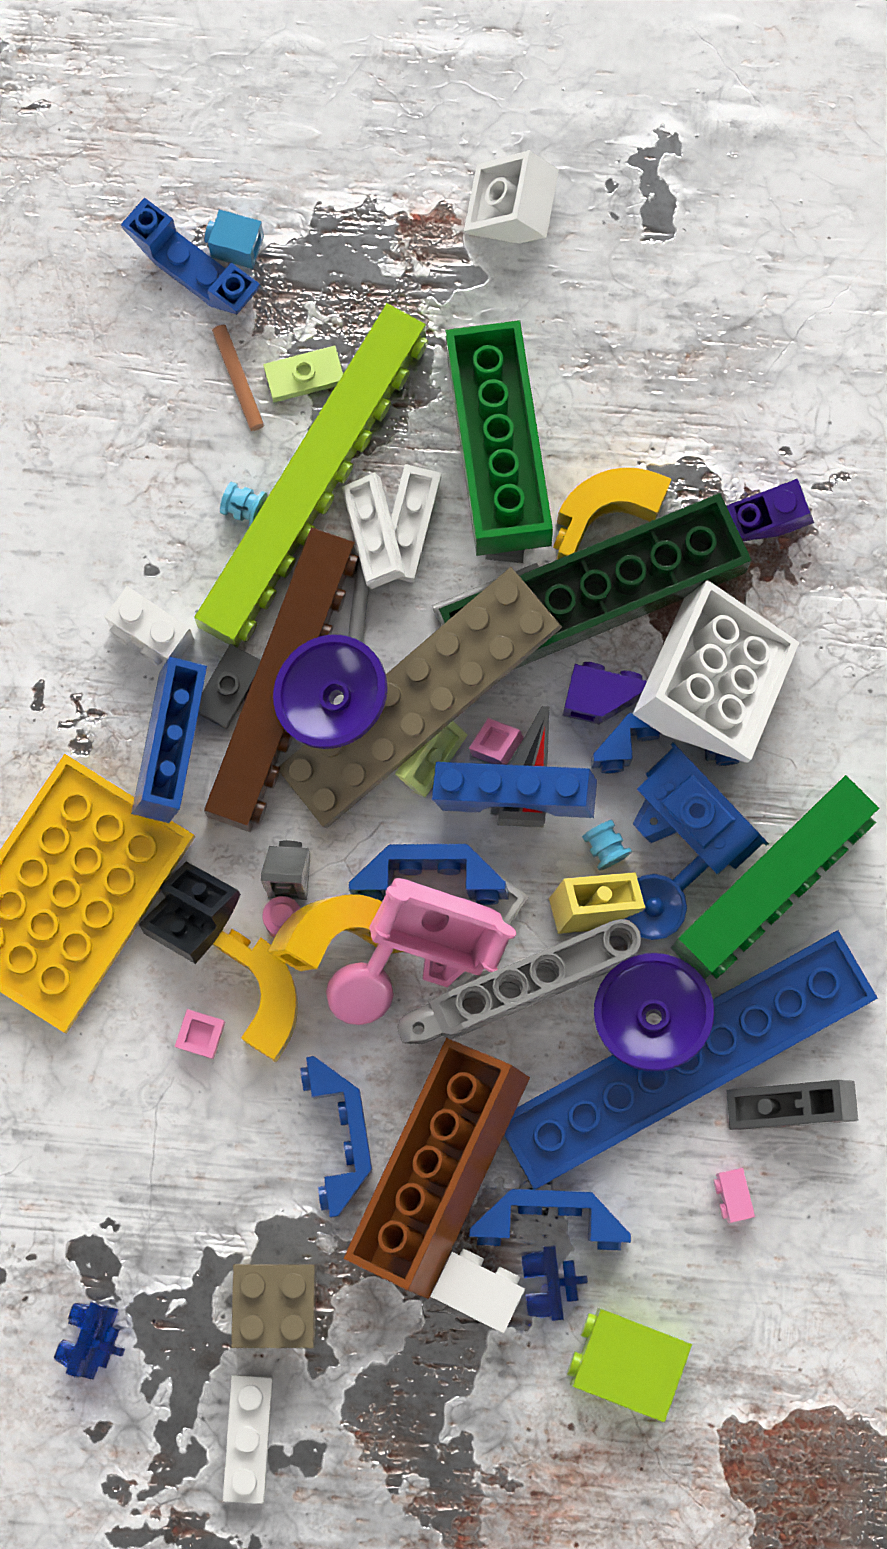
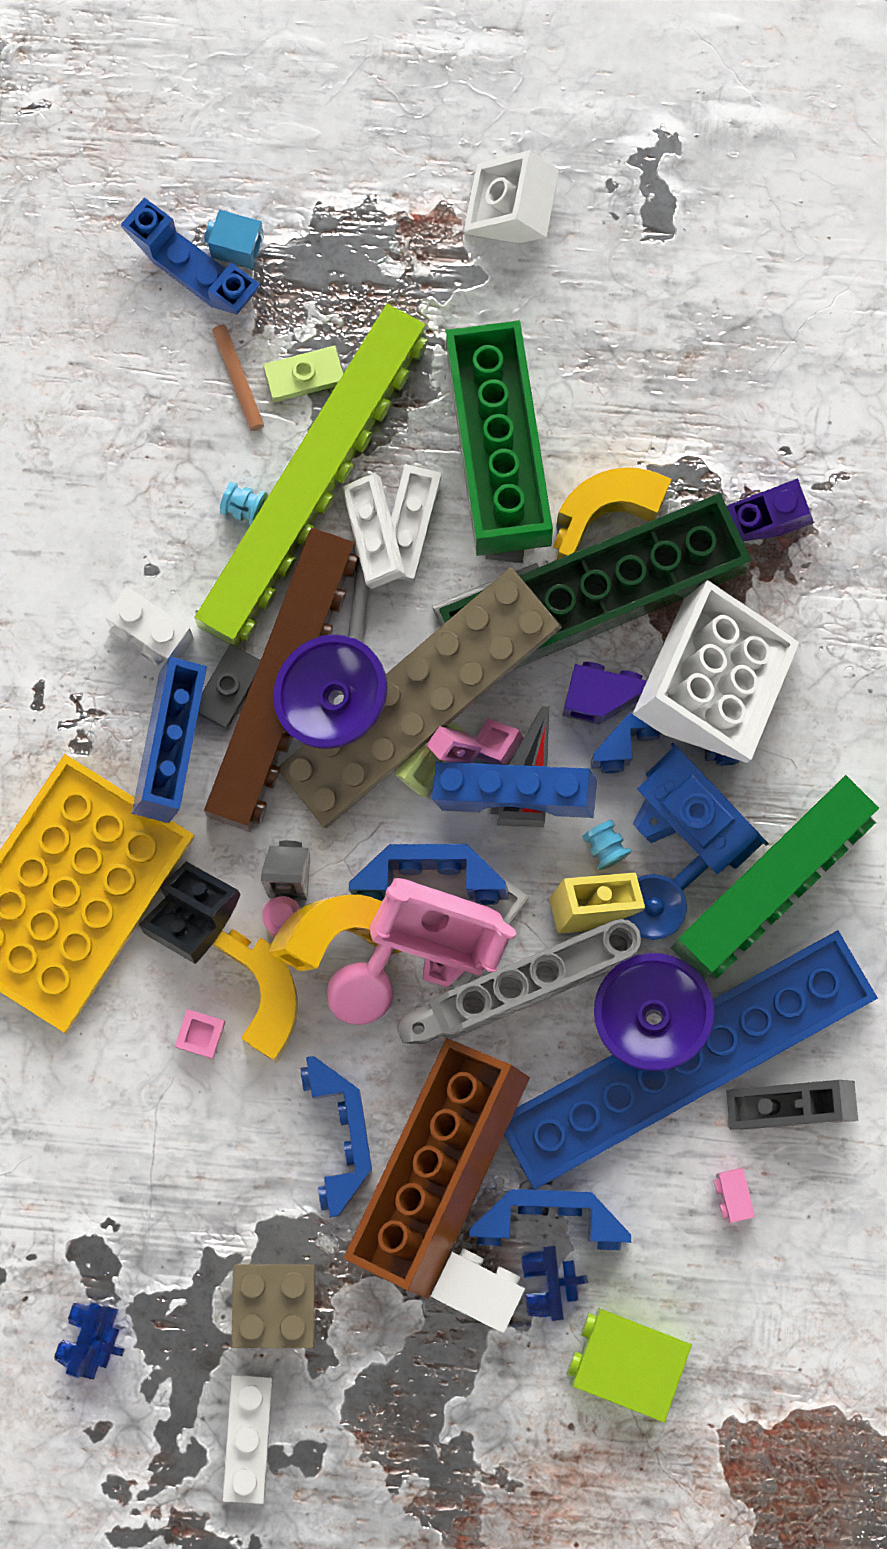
(454, 745): none -> bright pink piece

